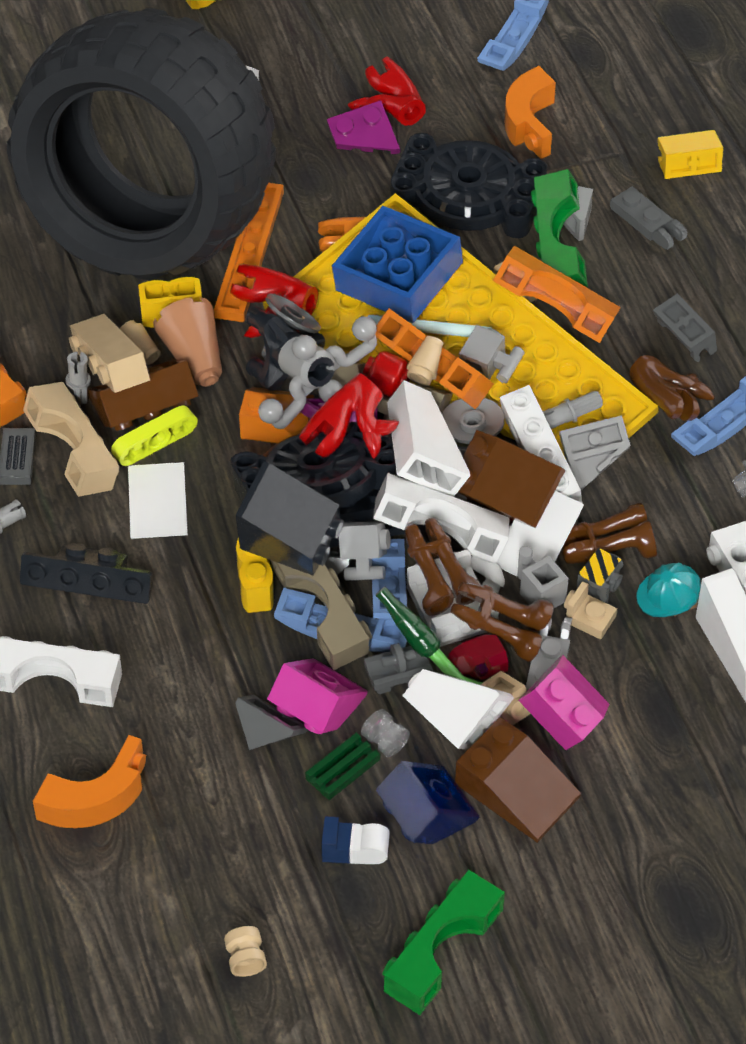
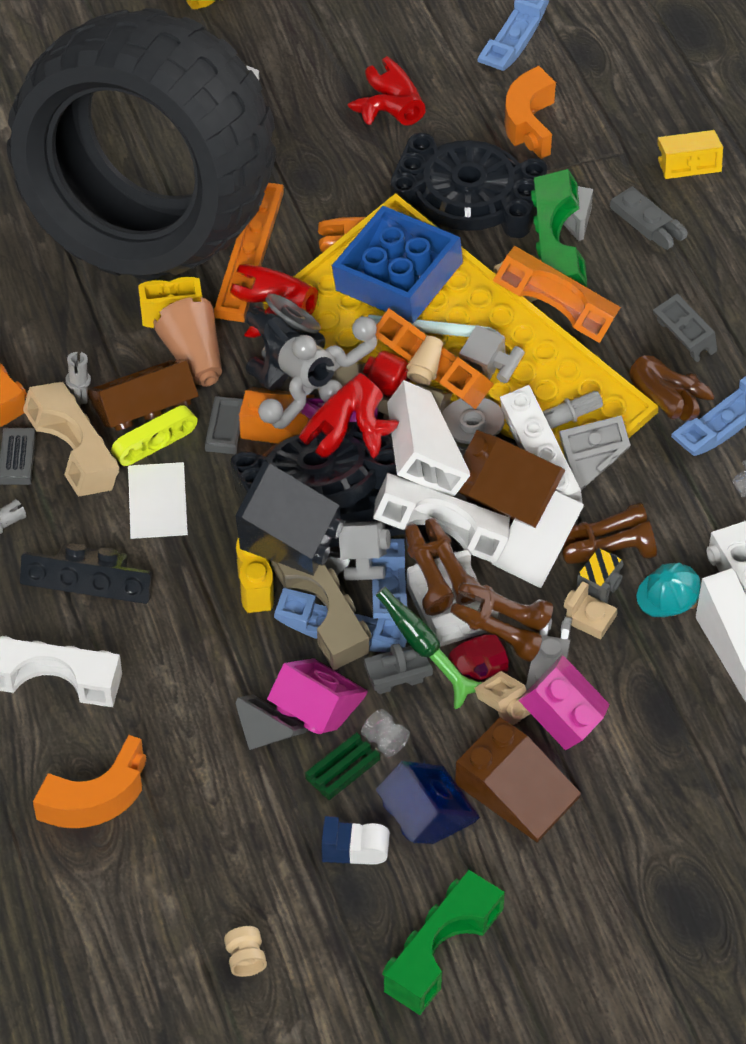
(109, 353): tan brick -> none
(140, 337): tan cone -> none
(224, 426): none -> dark grey tile
(364, 129): magenta wing -> none
(456, 706): white slope -> none
(491, 571): white arm -> none
(541, 579): light grey brick -> none

